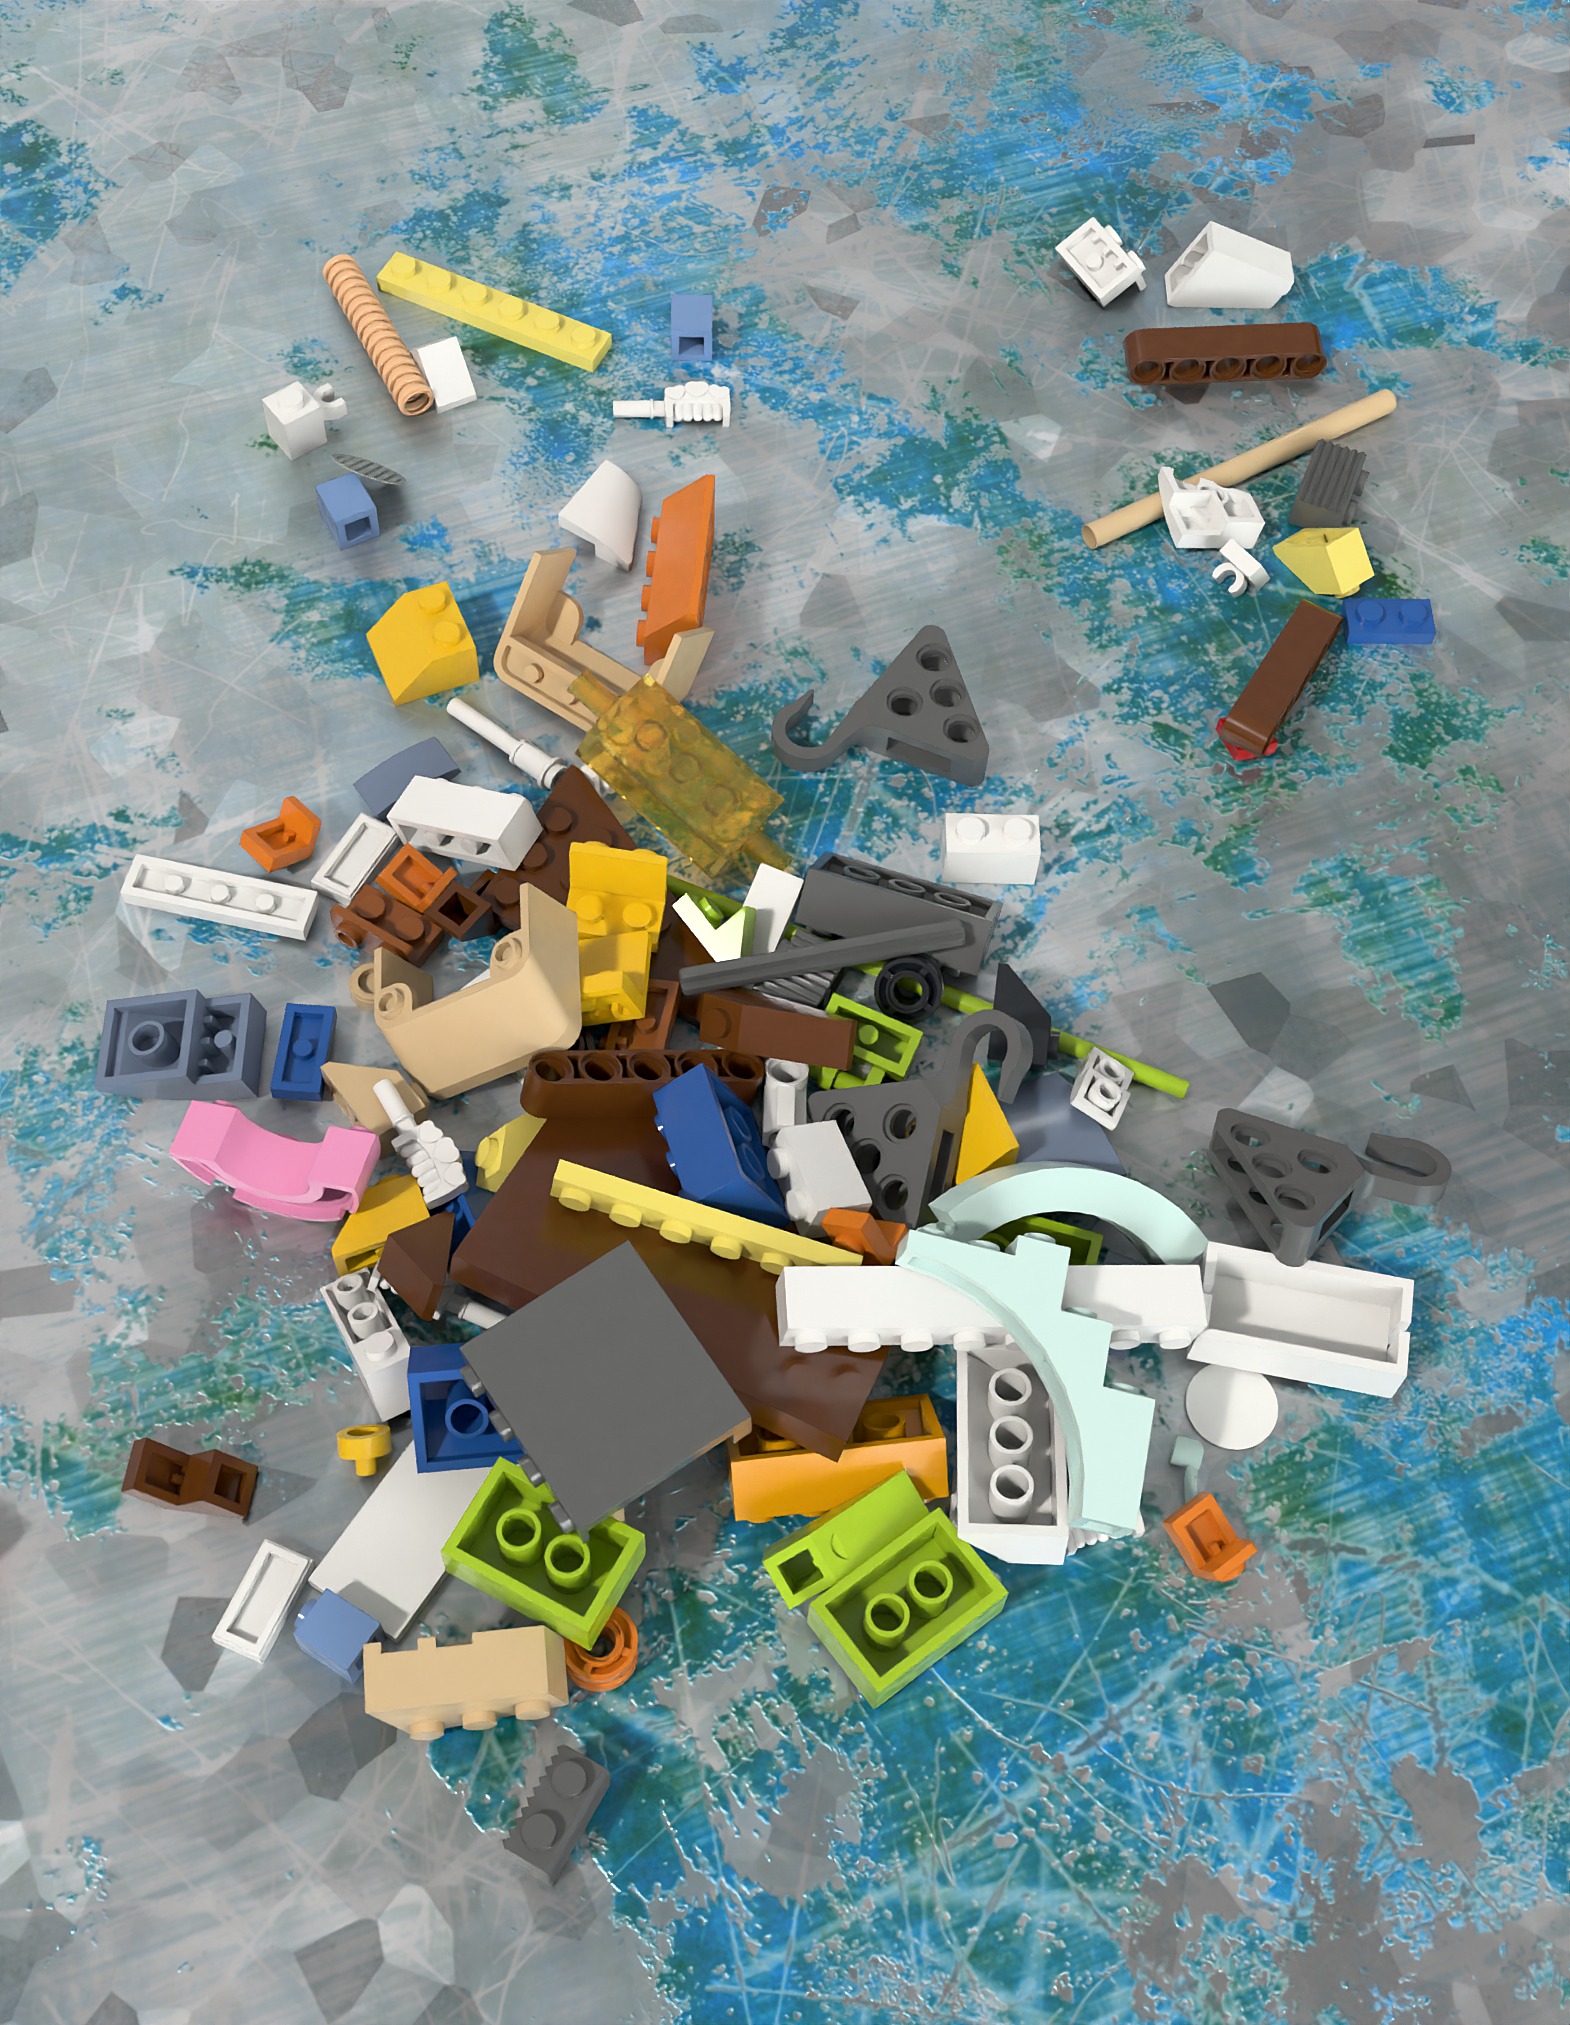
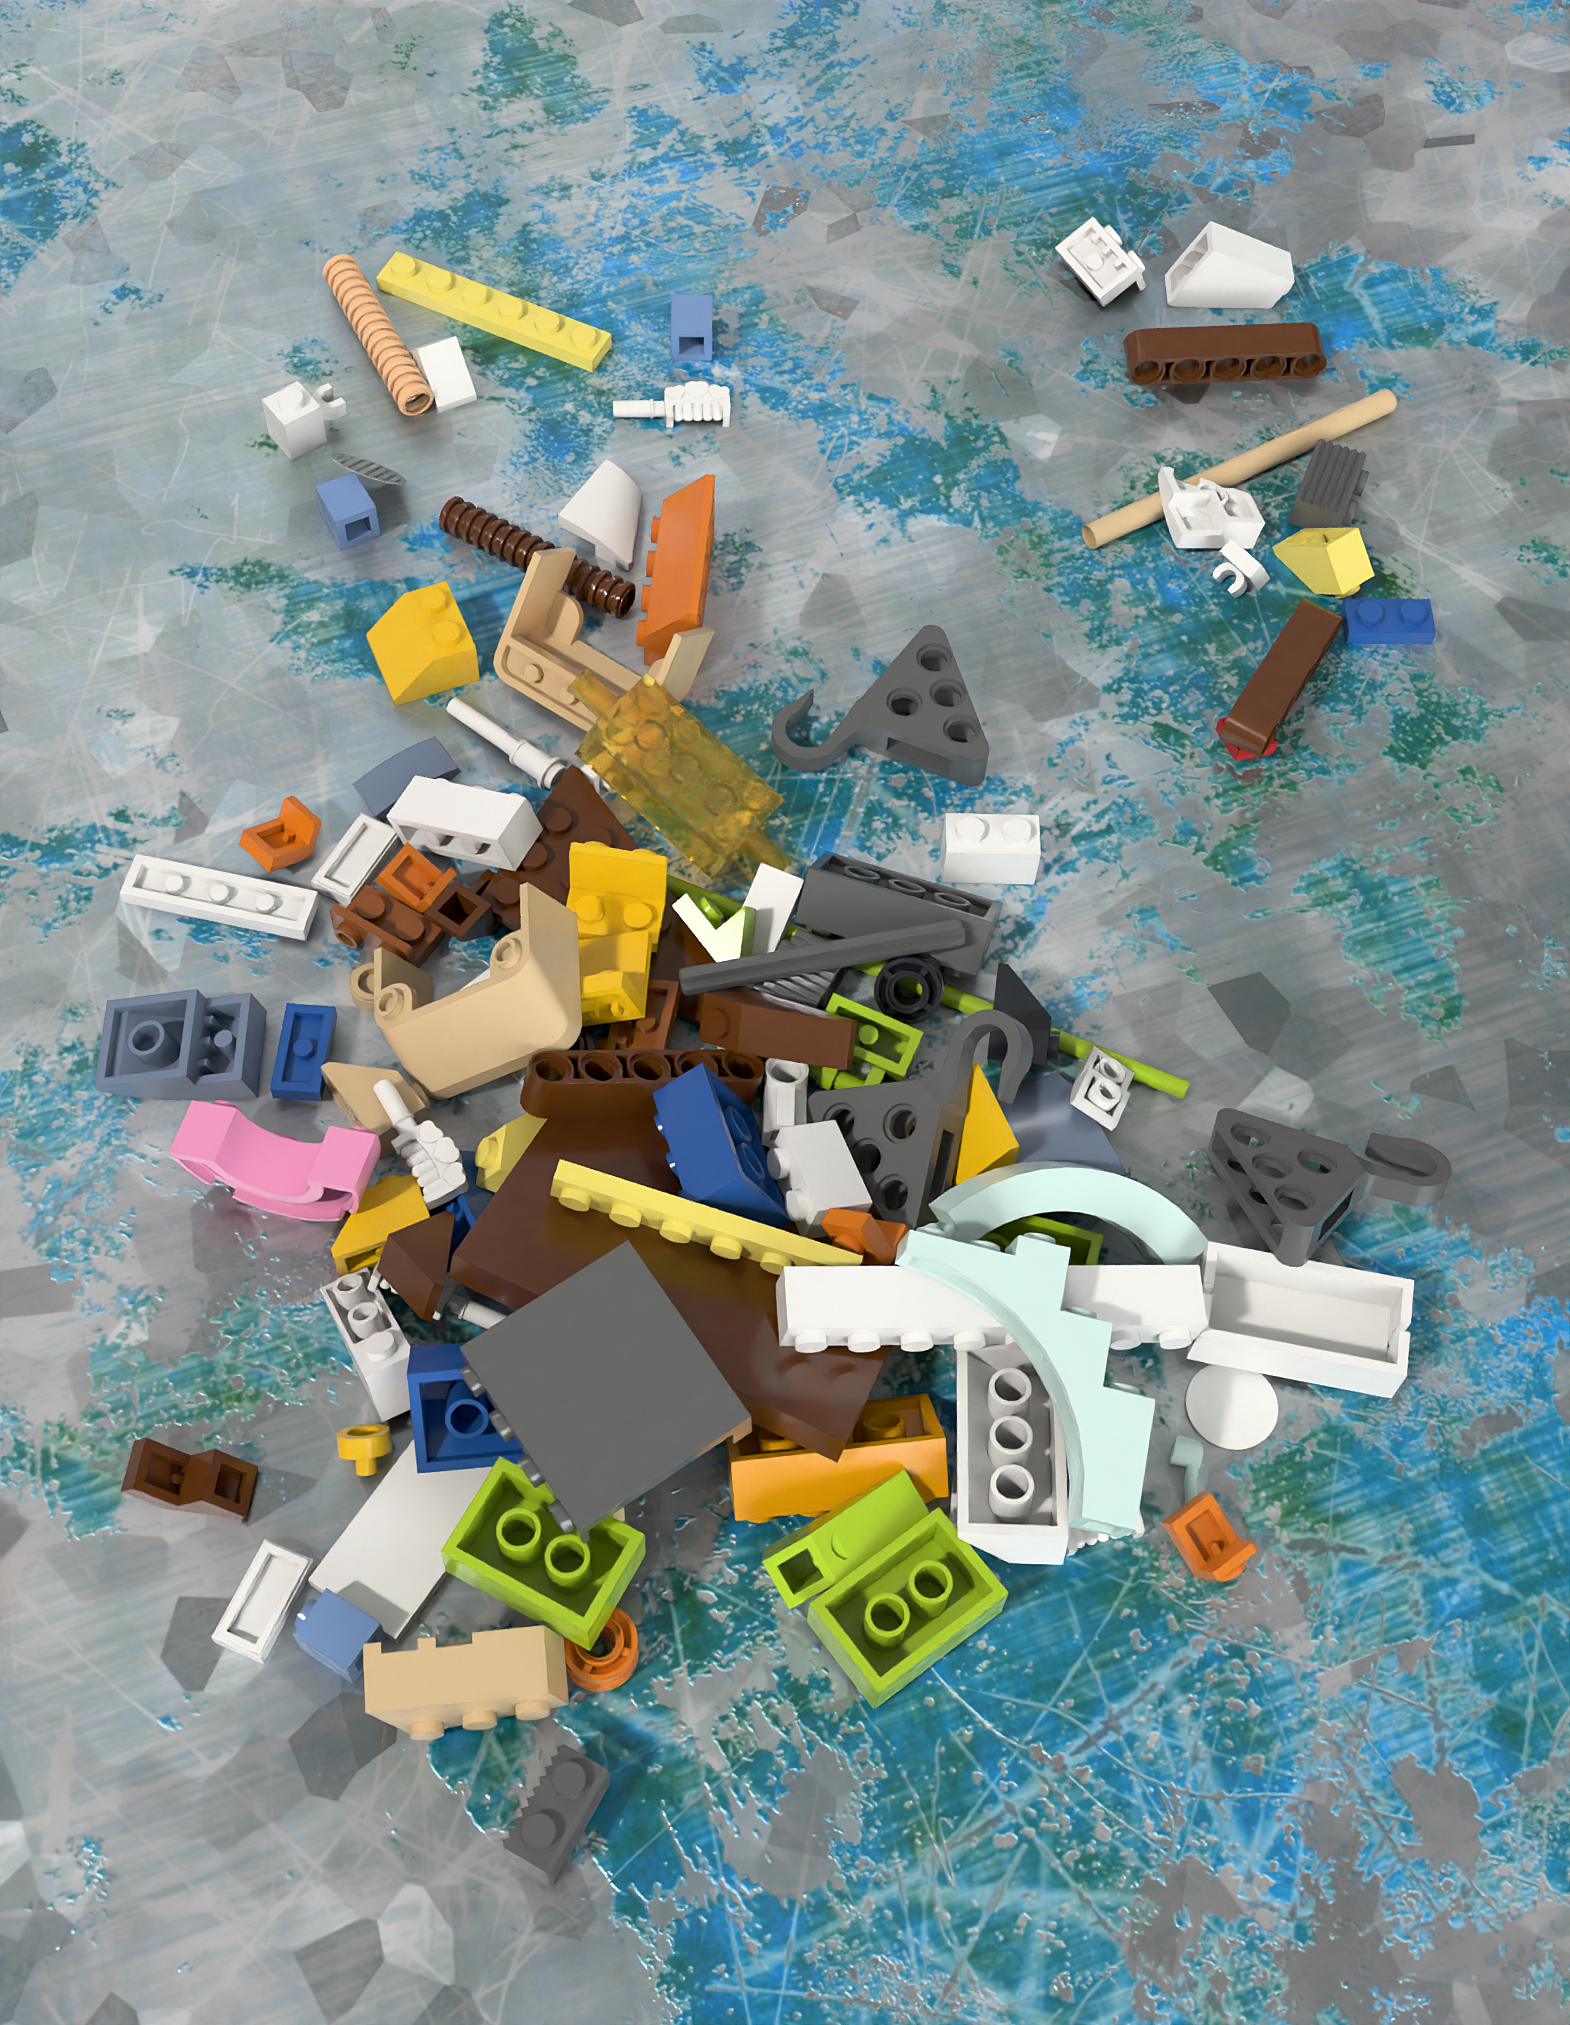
(517, 548): none -> reddish brown piece

